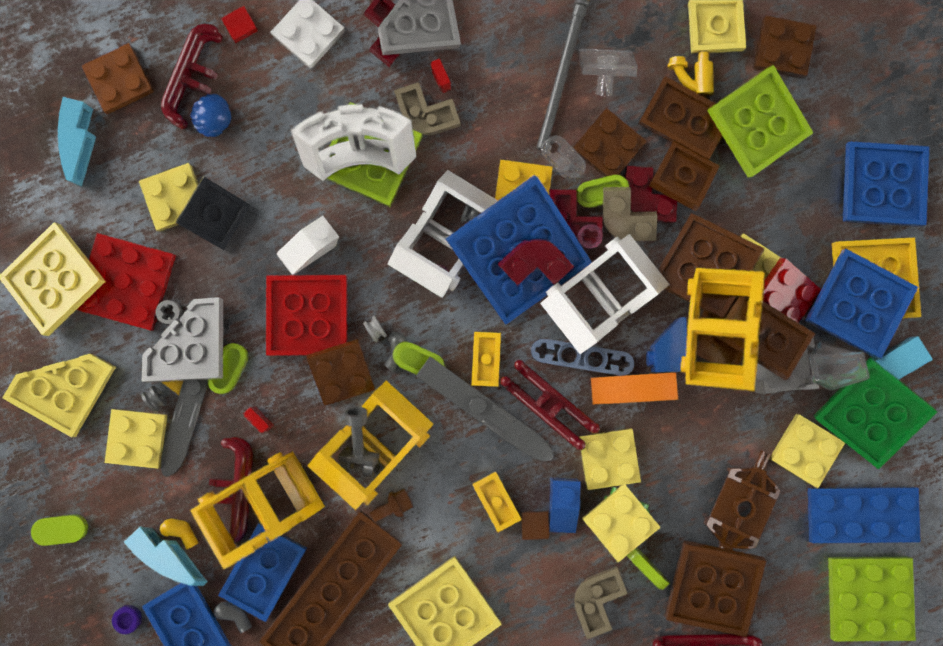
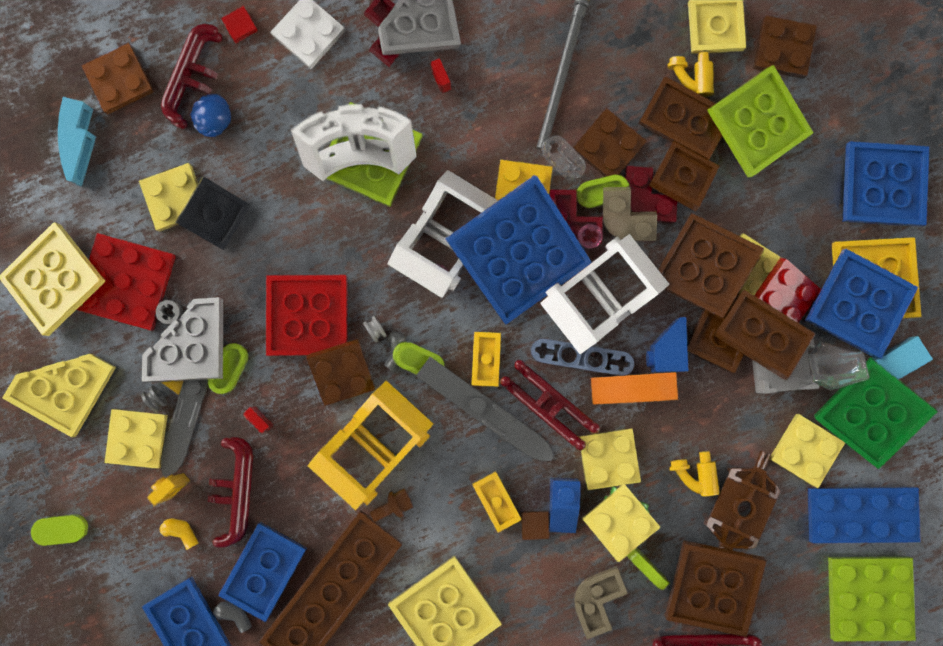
(126, 619): dark purple tile -> none
(164, 557): medium azure slope -> none
(167, 488): none -> yellow plate
(297, 488): yellow window -> none
(308, 245): white slope -> none
(356, 418): dark grey bar -> none
(426, 119): dark tan plate -> none
(469, 213): dark grey bush -> none
(534, 254): dark red plate -> none
(607, 65): clear tile -> none
(707, 475): none -> yellow plant
(725, 283): yellow window -> none

